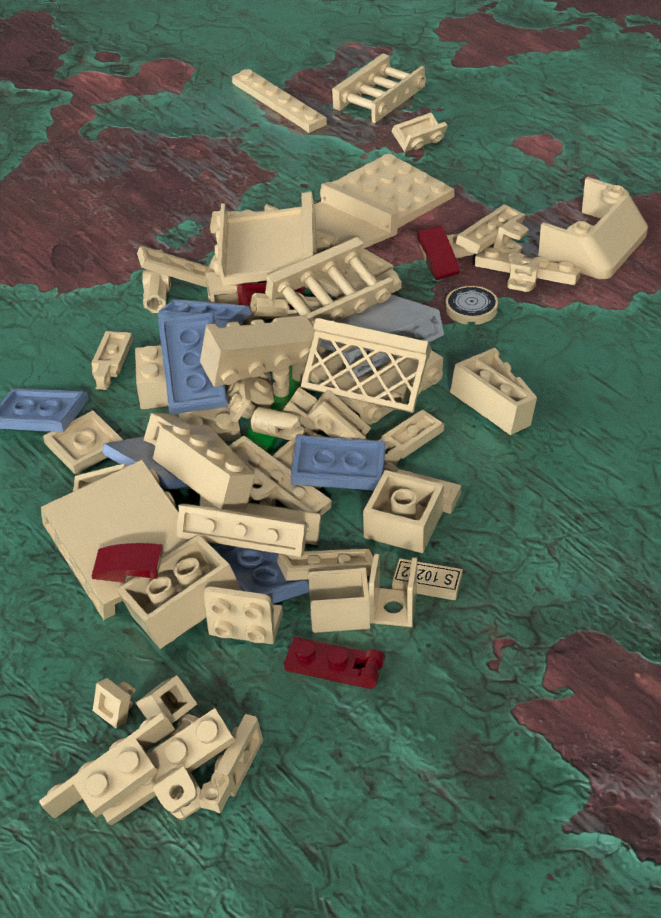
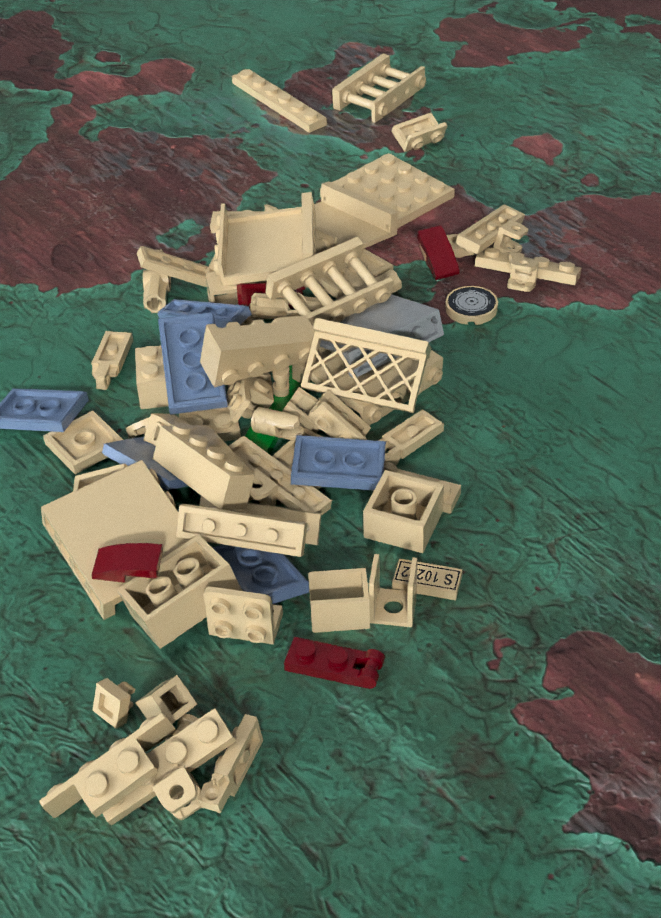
(137, 428): none -> tan tile
(298, 567): tan tile -> none
(494, 391): tan wedge -> none
(601, 247): tan windscreen -> none

